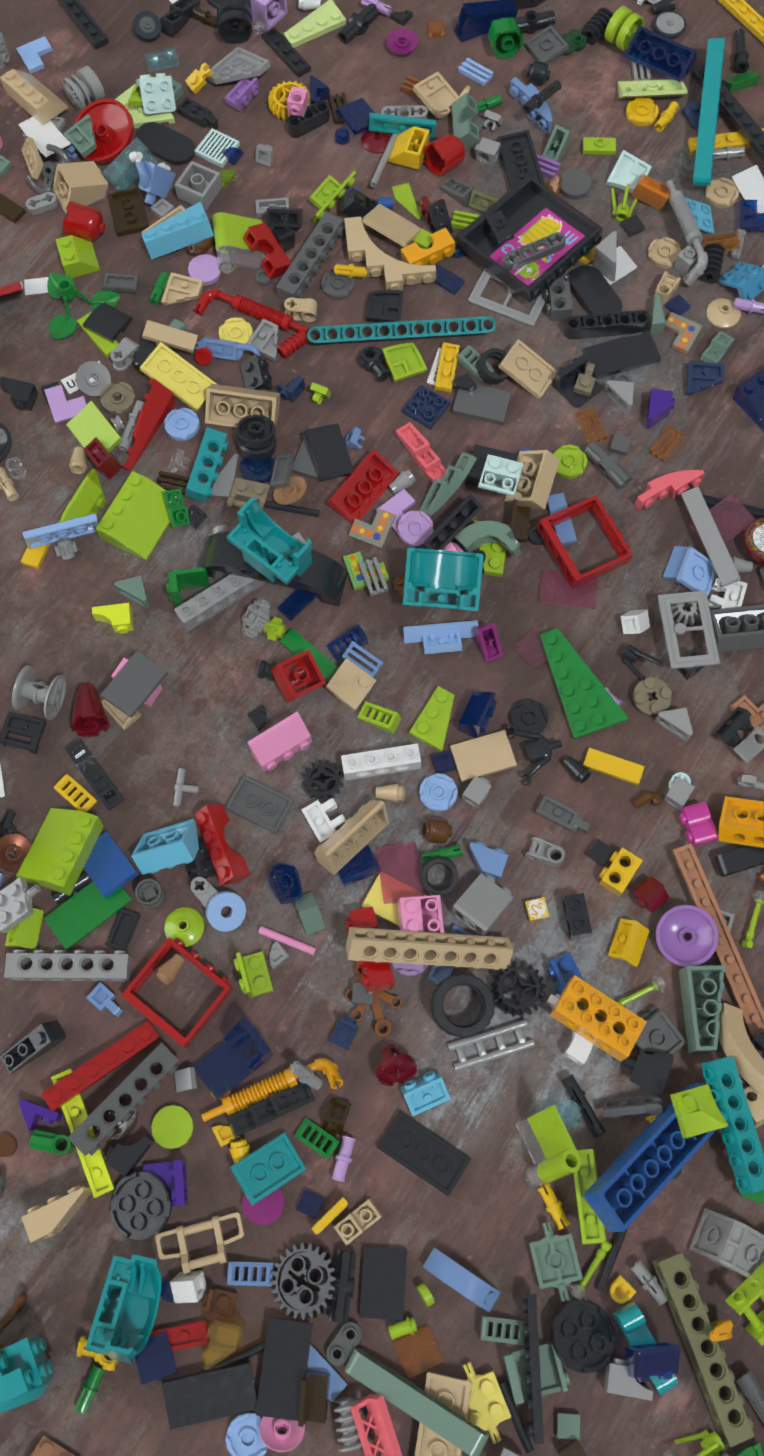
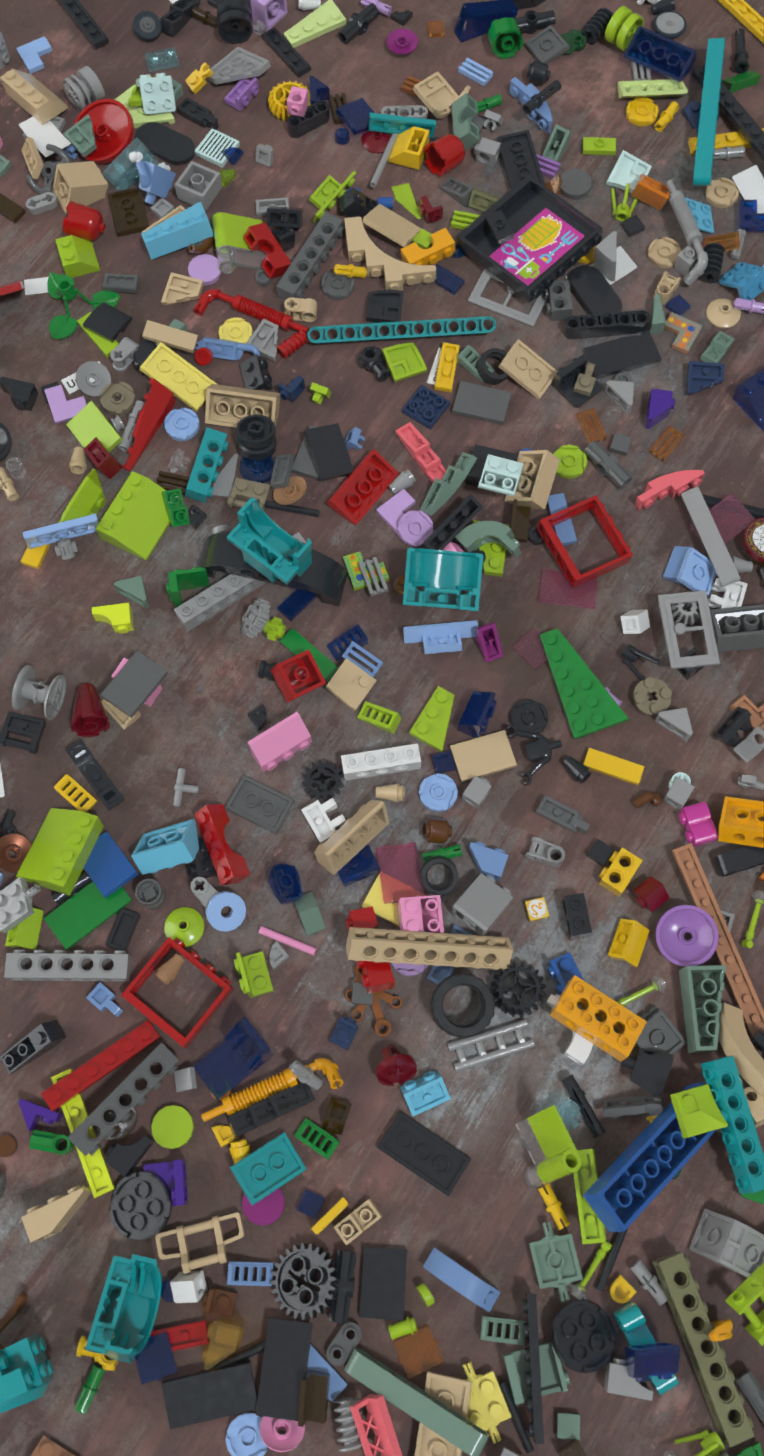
(159, 288): green axle -> none
(343, 1159): lavender pin -> none
(377, 532): nougat tile -> none
(439, 216): black plate -> none
(465, 382): black tile -> none
(550, 242): dark grey beam -> none

